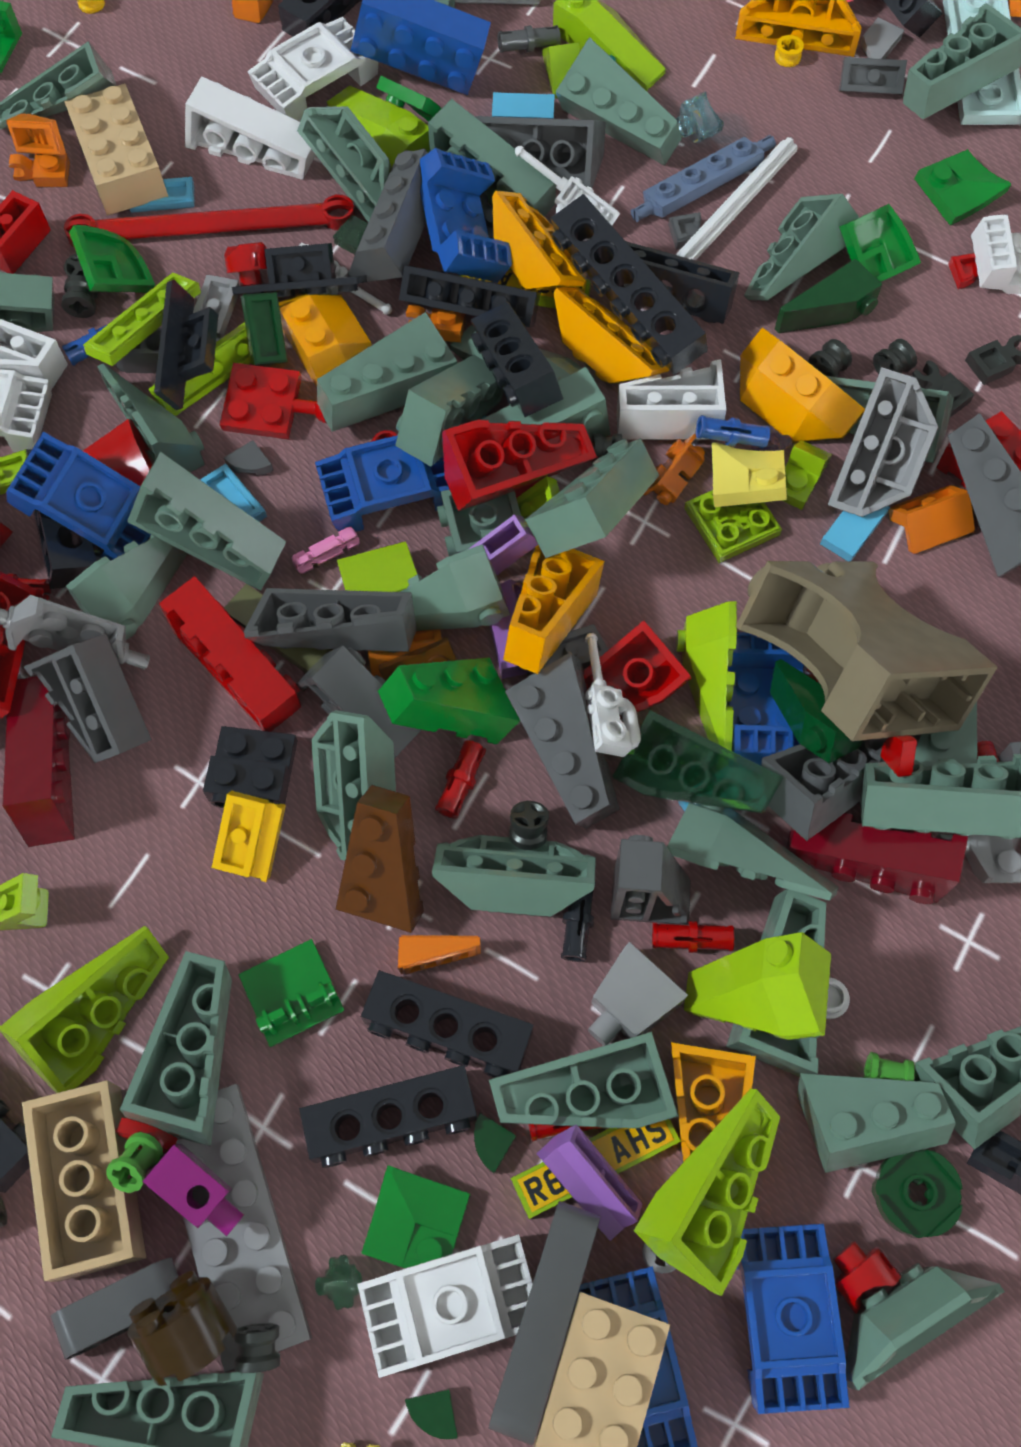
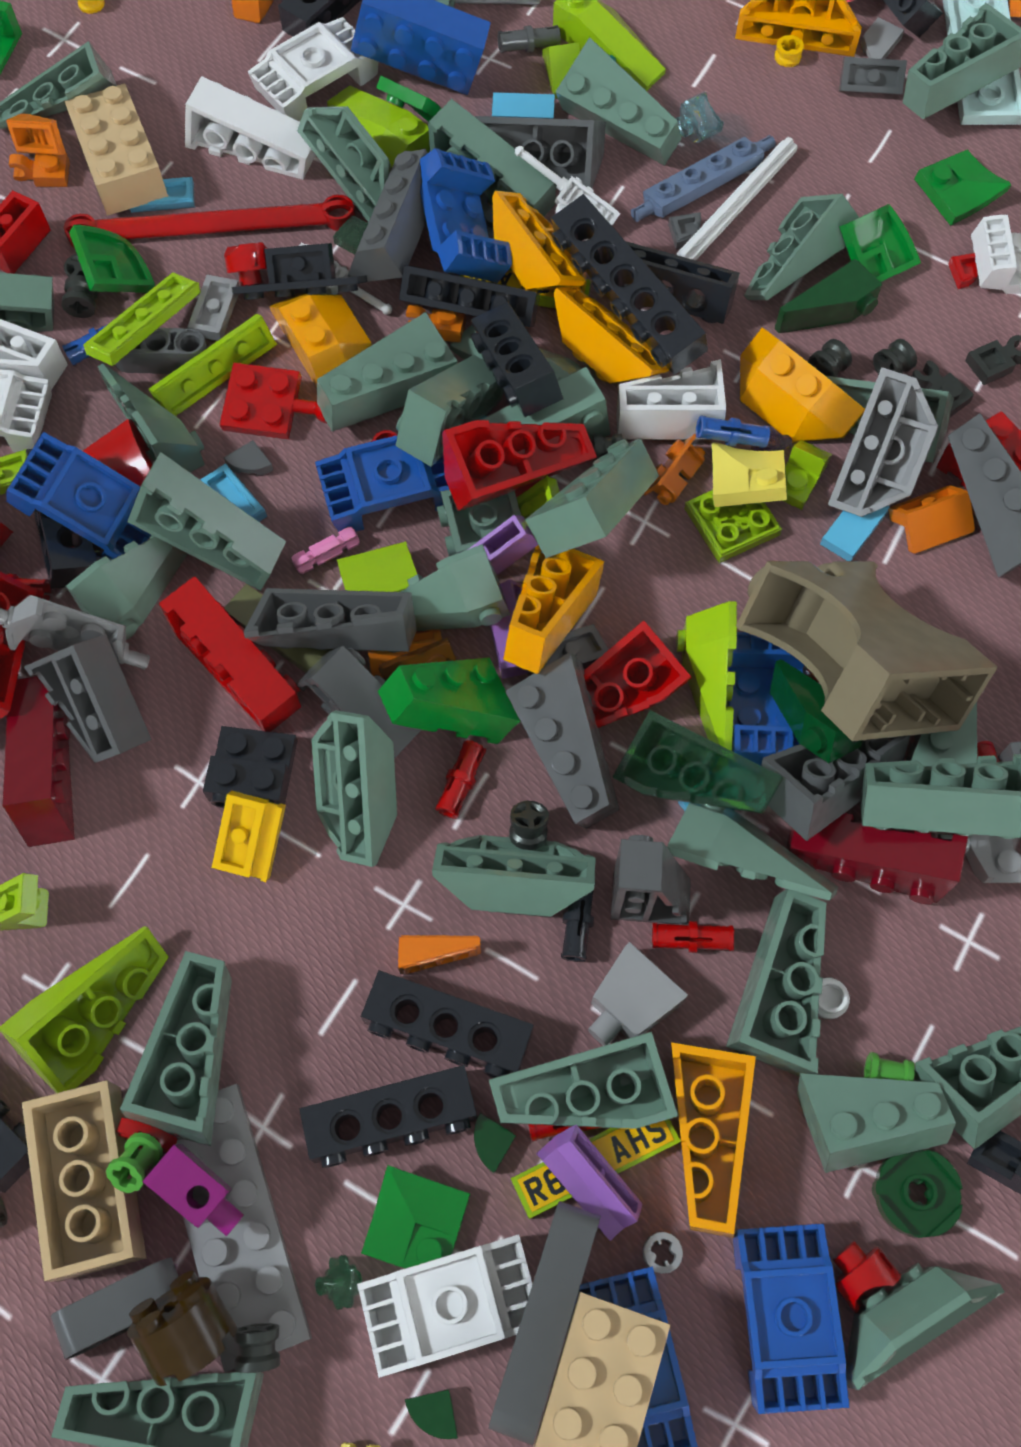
(185, 344): black bracket -> none
(264, 329): dark green tile -> none
(291, 993): green hinge -> none
(380, 862): reddish brown wedge -> none
(604, 707): white piece -> none
(704, 1205): lime wedge -> none
(766, 987): lime wedge -> none
(900, 754): red tile -> none

